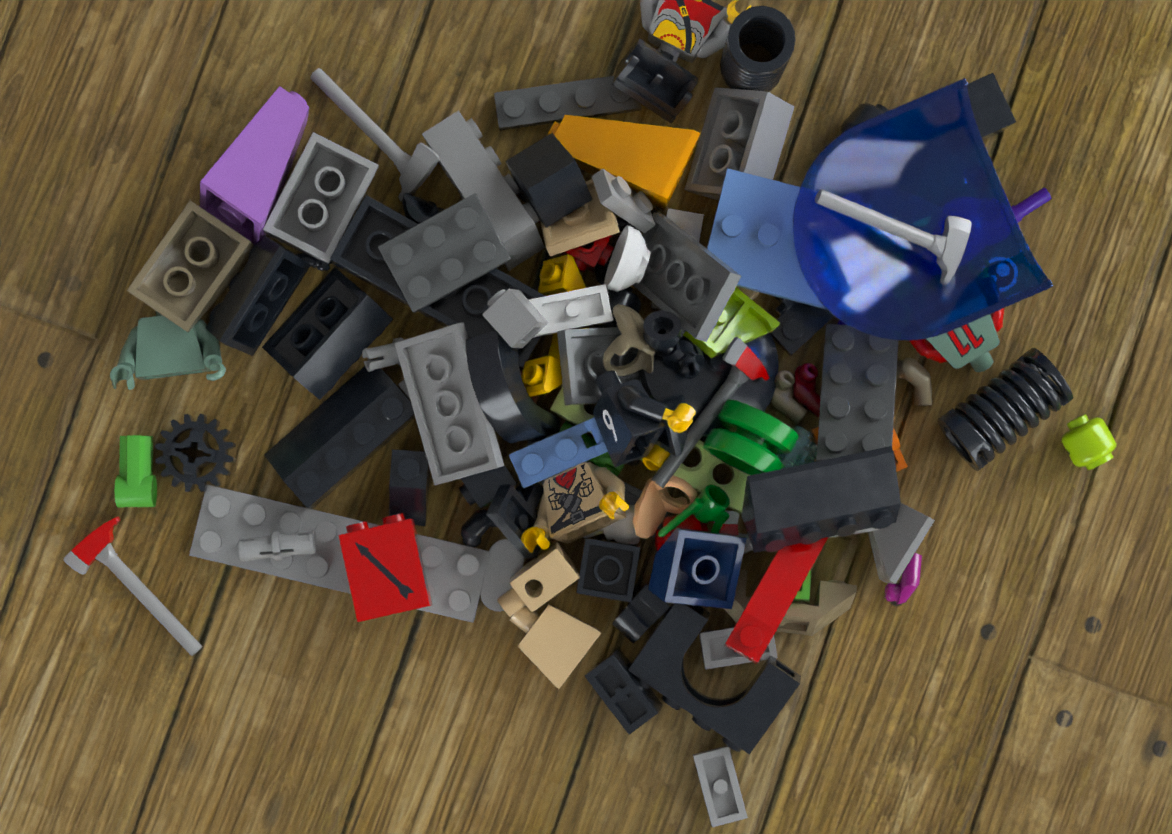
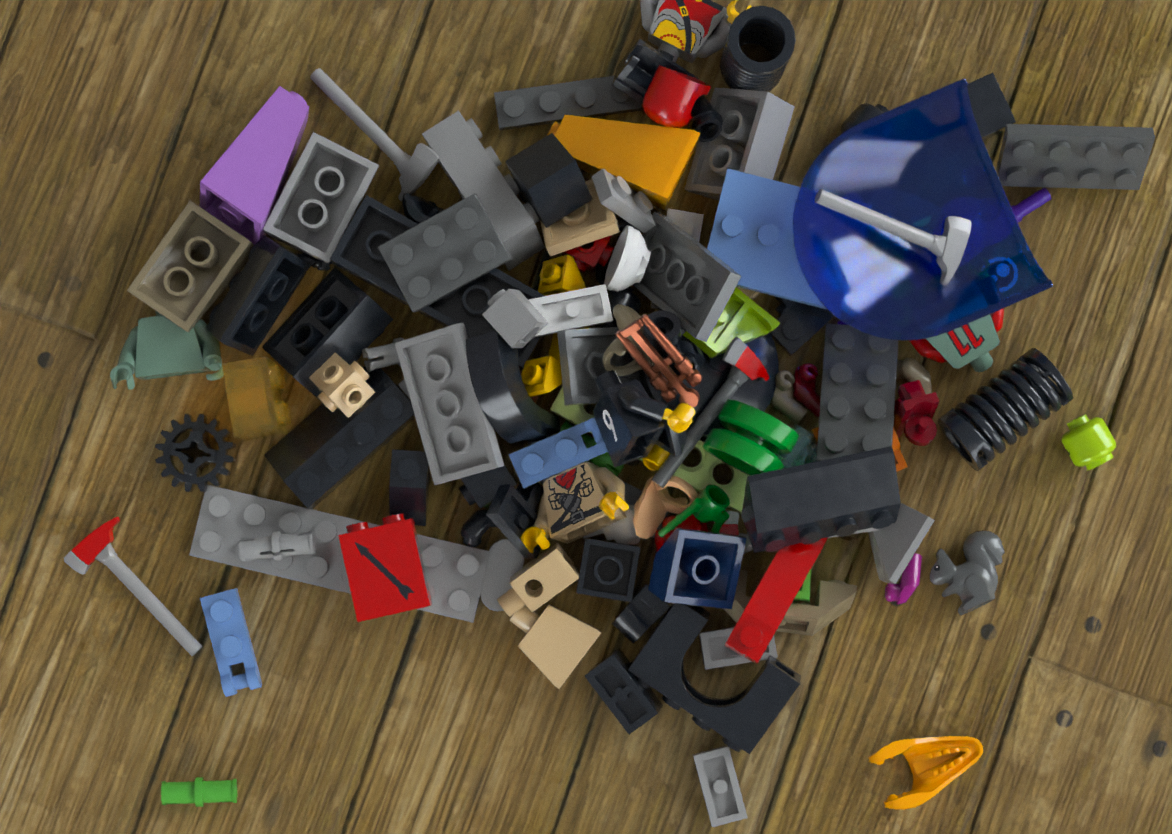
(136, 482): bright green piece -> none
(199, 792): none -> bright green pin
(231, 641): none -> medium blue plate
(256, 398): none -> clear yellow brick
(342, 385): none -> tan brick
(658, 381): none -> copper piece
(672, 97): none -> red helmet
(705, 120): none -> black cone
(914, 413): none -> dark red hips
(932, 763): none -> light orange animal
(977, 577): none -> dark grey animal
(1074, 156): none -> dark grey plate

